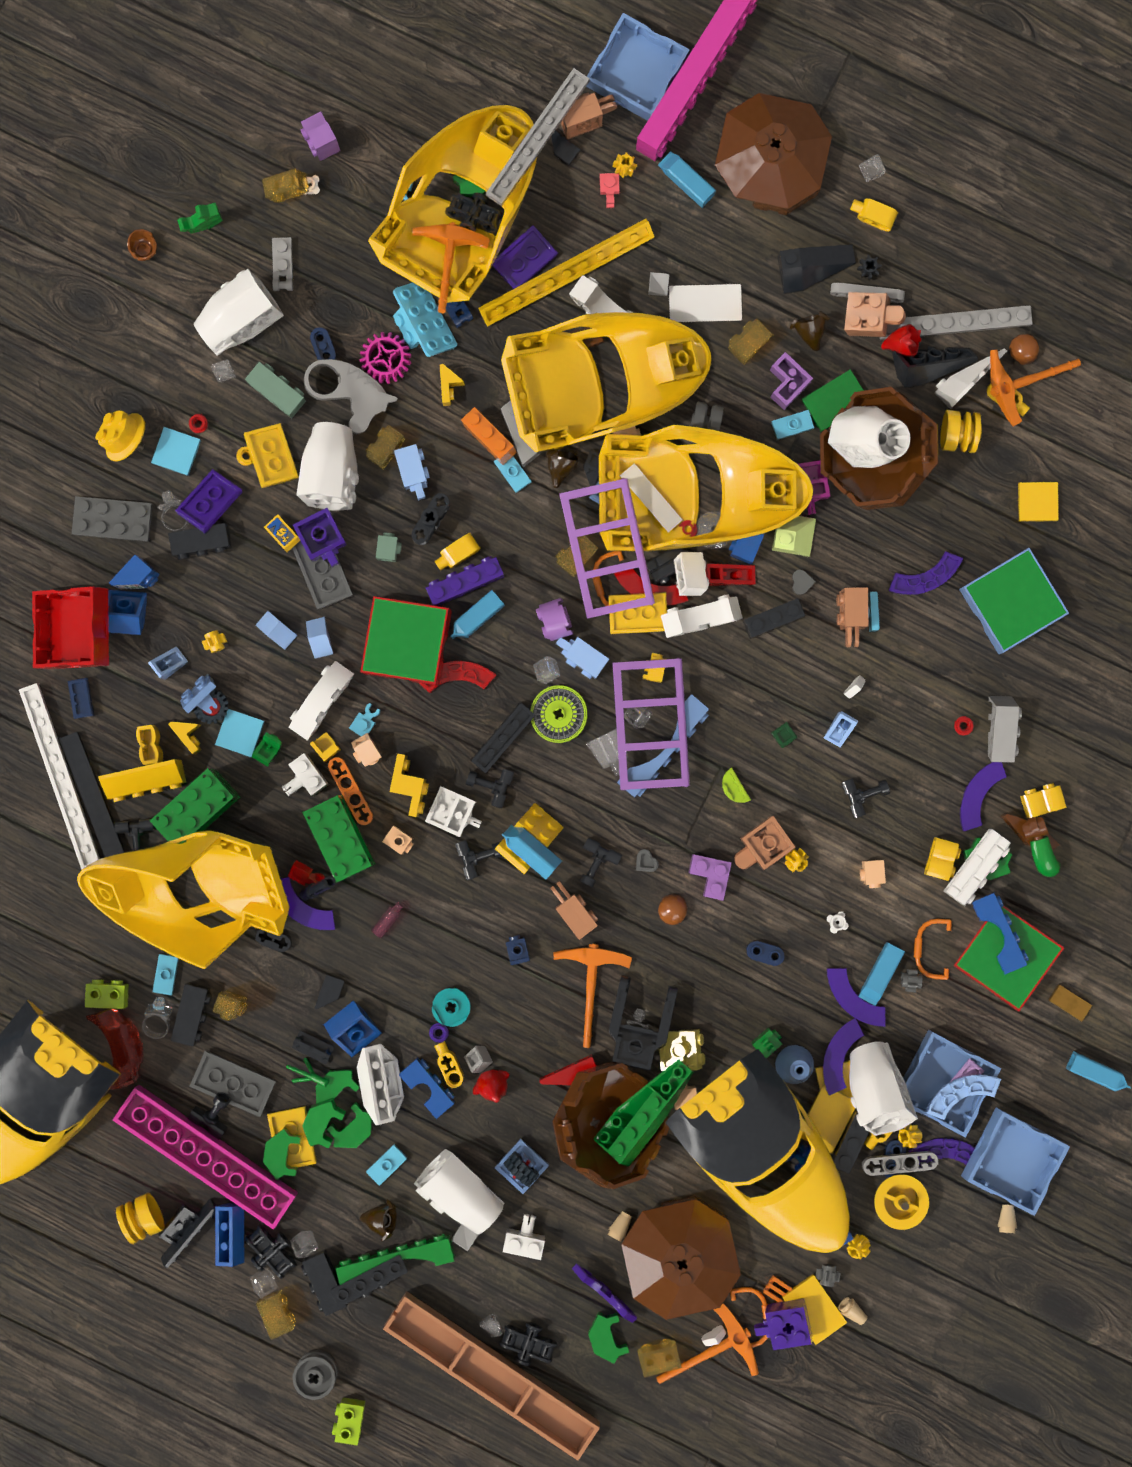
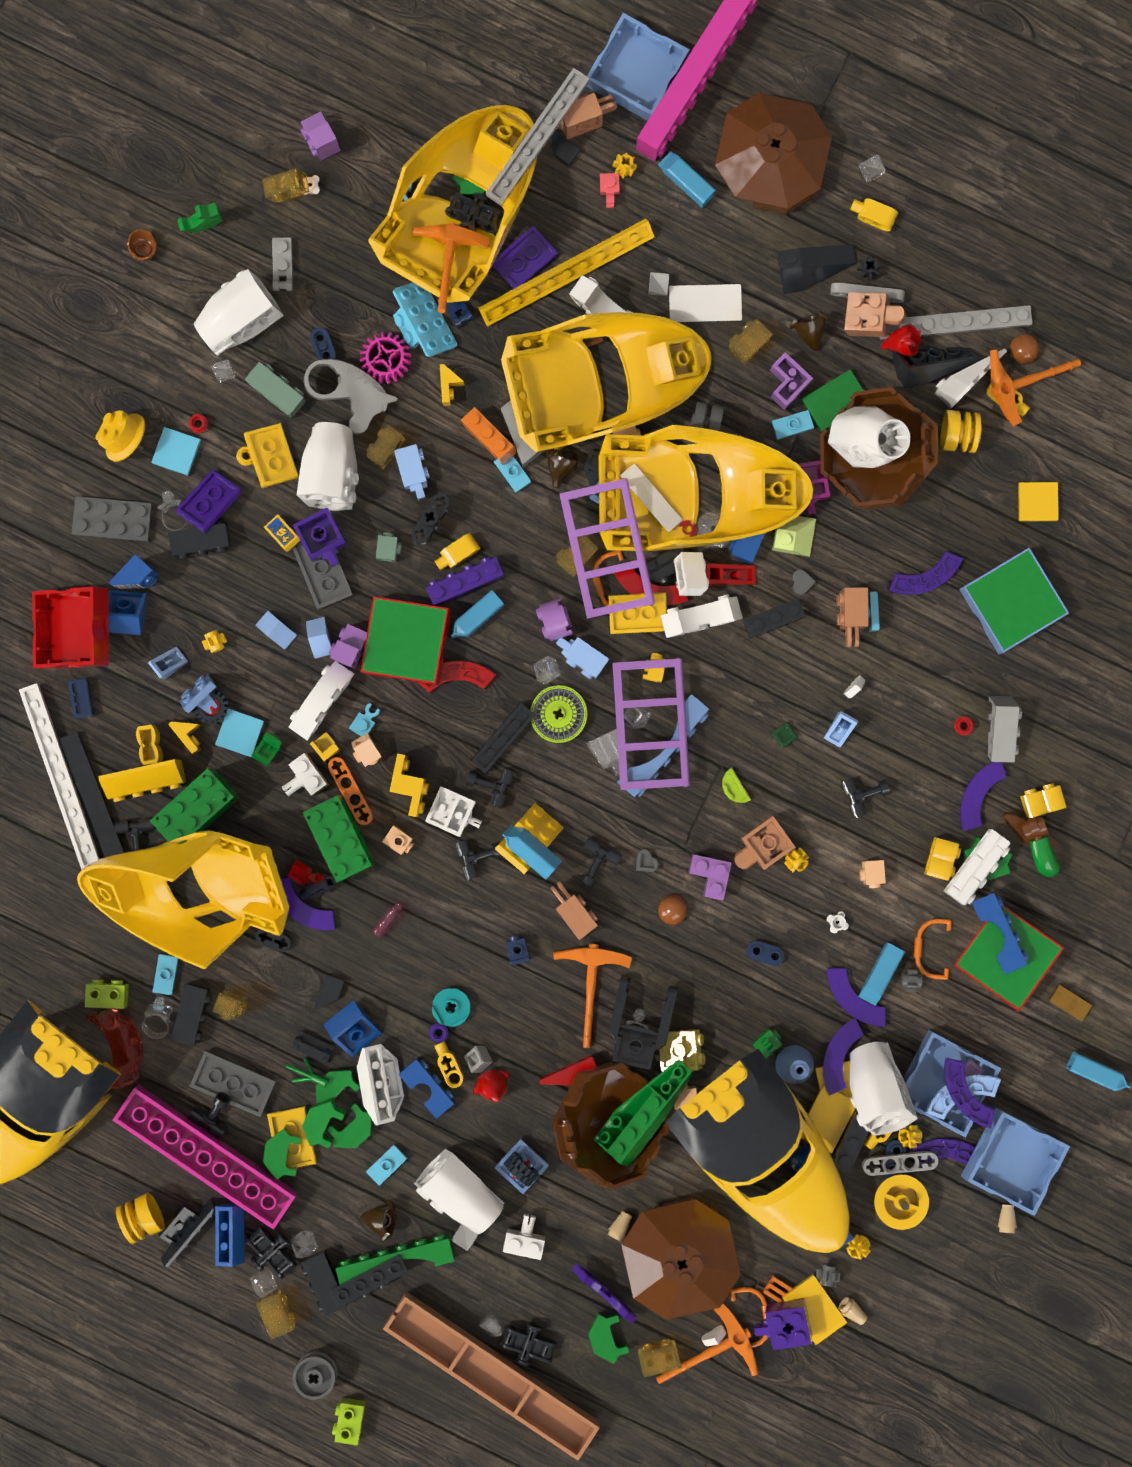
(350, 647): none -> medium lavender brick
(962, 1097): none -> dark purple tile

